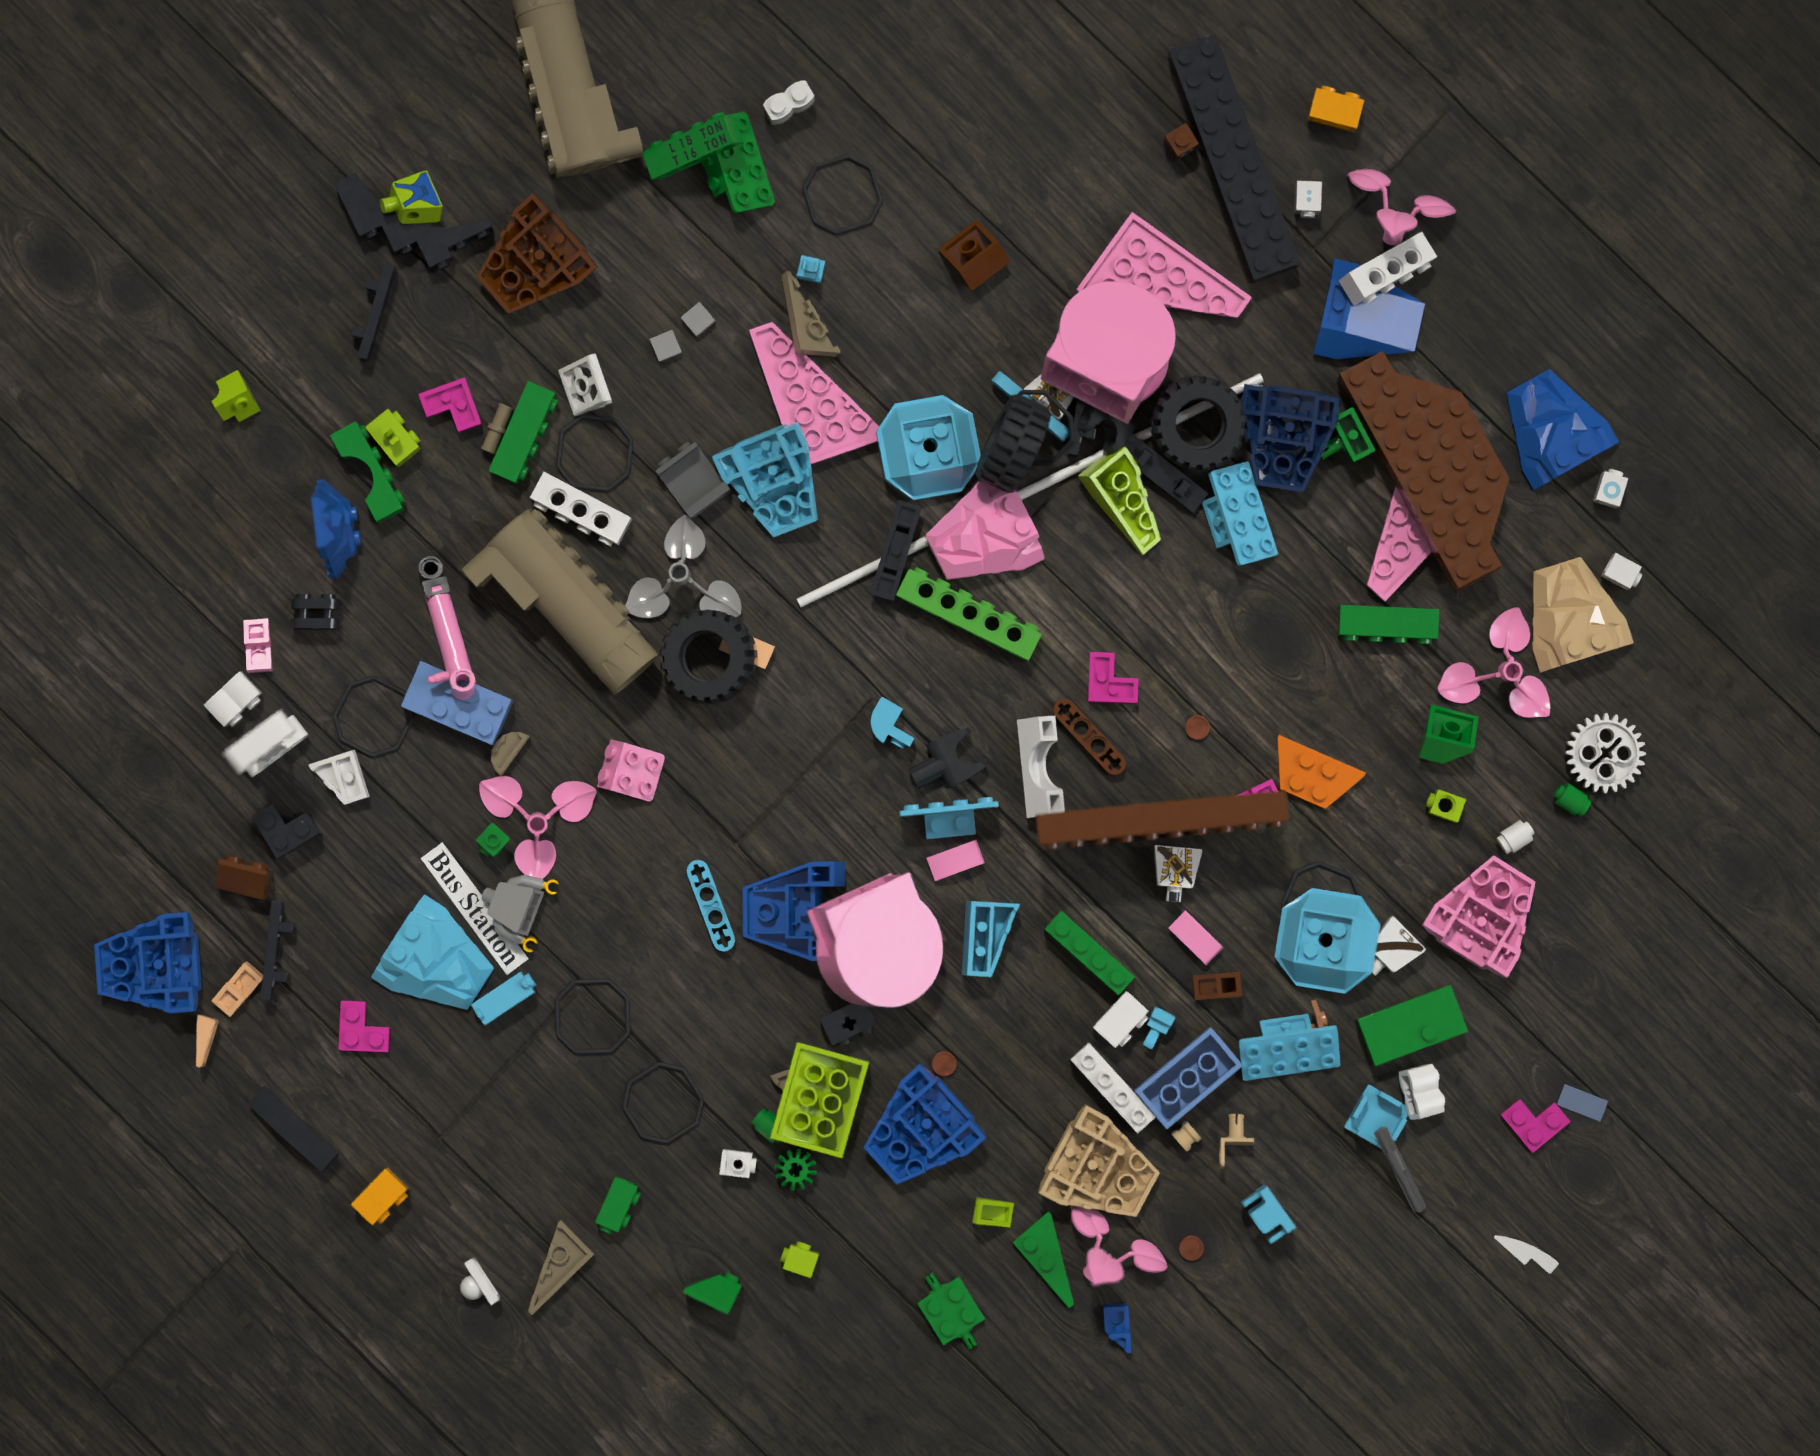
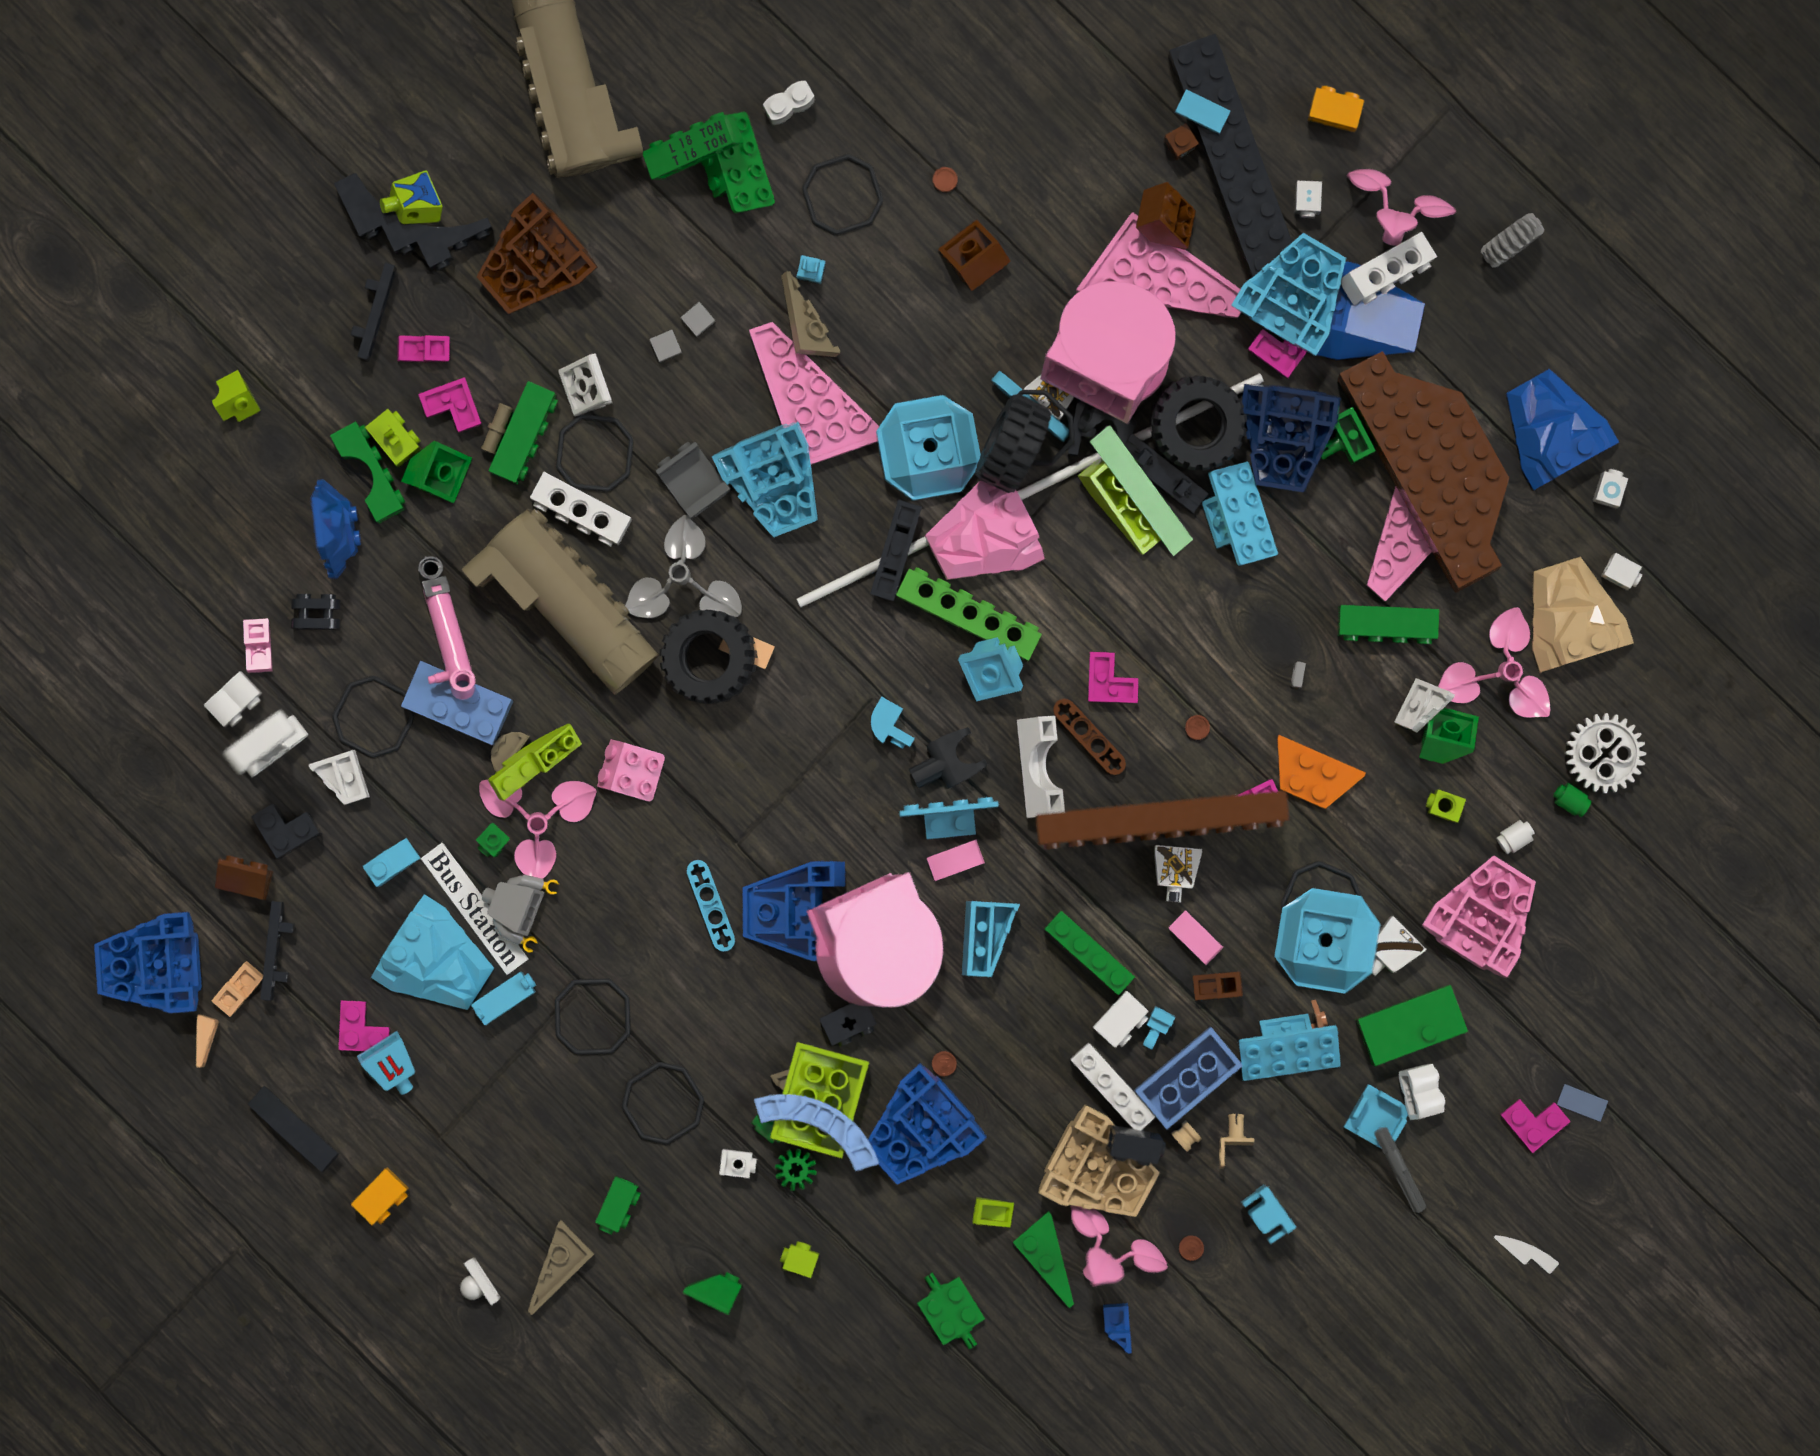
(389, 1063): none -> medium azure torso
(391, 862): none -> medium azure slope
(423, 348): none -> dark pink slope
(437, 471): none -> green slope
(533, 759): none -> lime slope
(824, 1117): none -> light blue tile
(945, 179): none -> copper piece
(992, 669): none -> medium azure panel
(1135, 1145): none -> black brick
(1141, 490): none -> sticker
(1165, 216): none -> reddish brown slope
(1202, 111): none -> medium azure tile
(1278, 355): none -> dark pink plate
(1295, 293): none -> medium azure wedge
(1298, 674): none -> light grey tile
(1422, 705): none -> white wing
(1512, 240): none -> light grey gear

